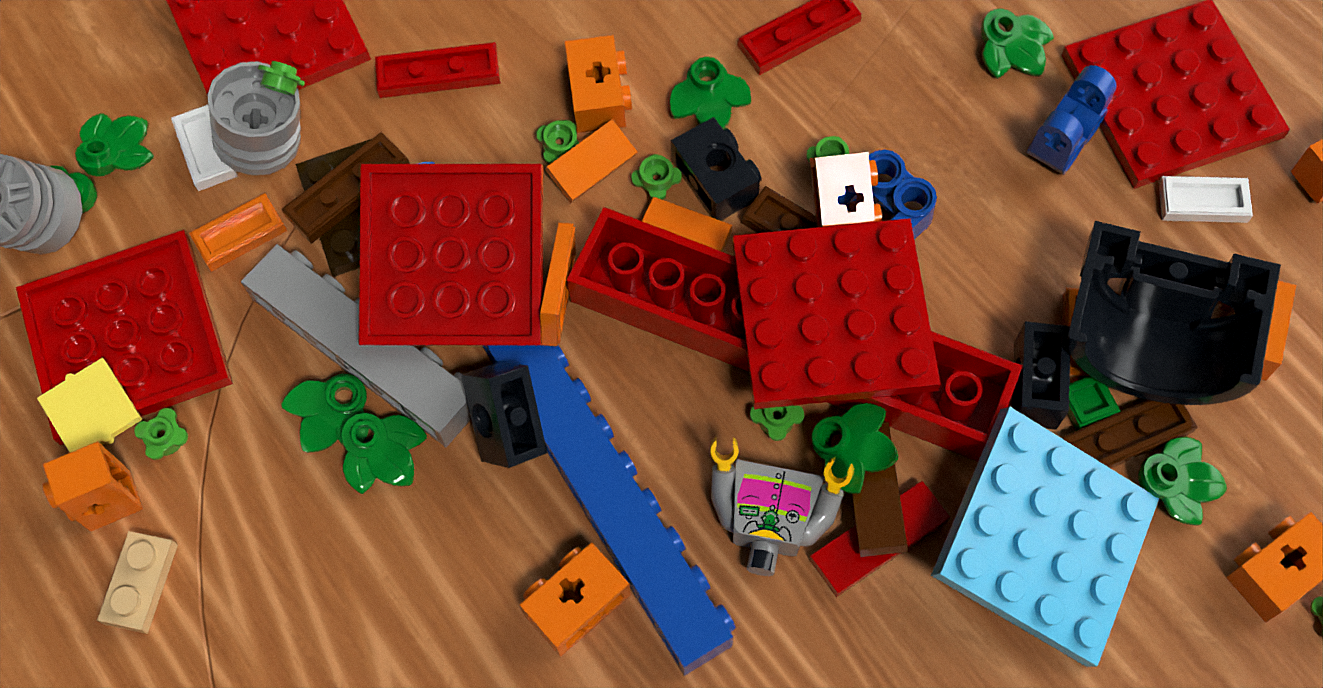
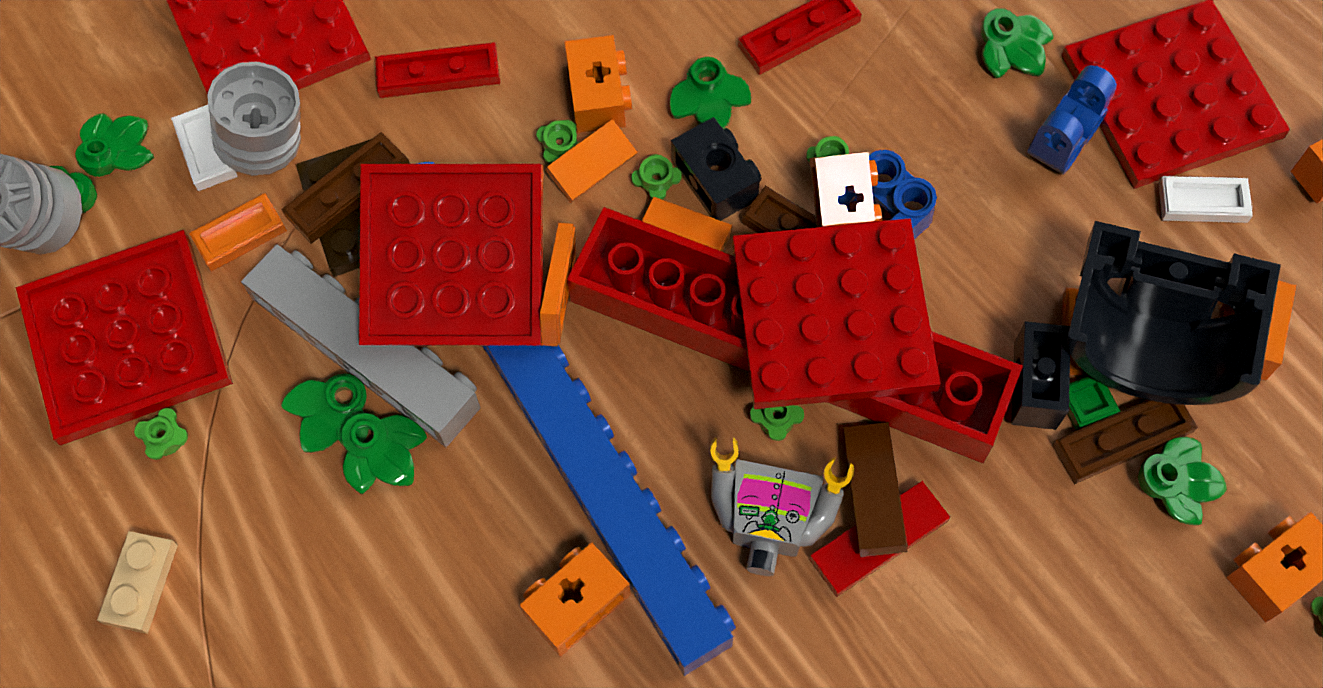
(89, 407): light yellow piece -> none
(91, 487): orange brick -> none
(280, 78): bright green plate -> none
(504, 414): black brick -> none
(859, 445): green plate -> none
(1046, 537): medium azure plate -> none

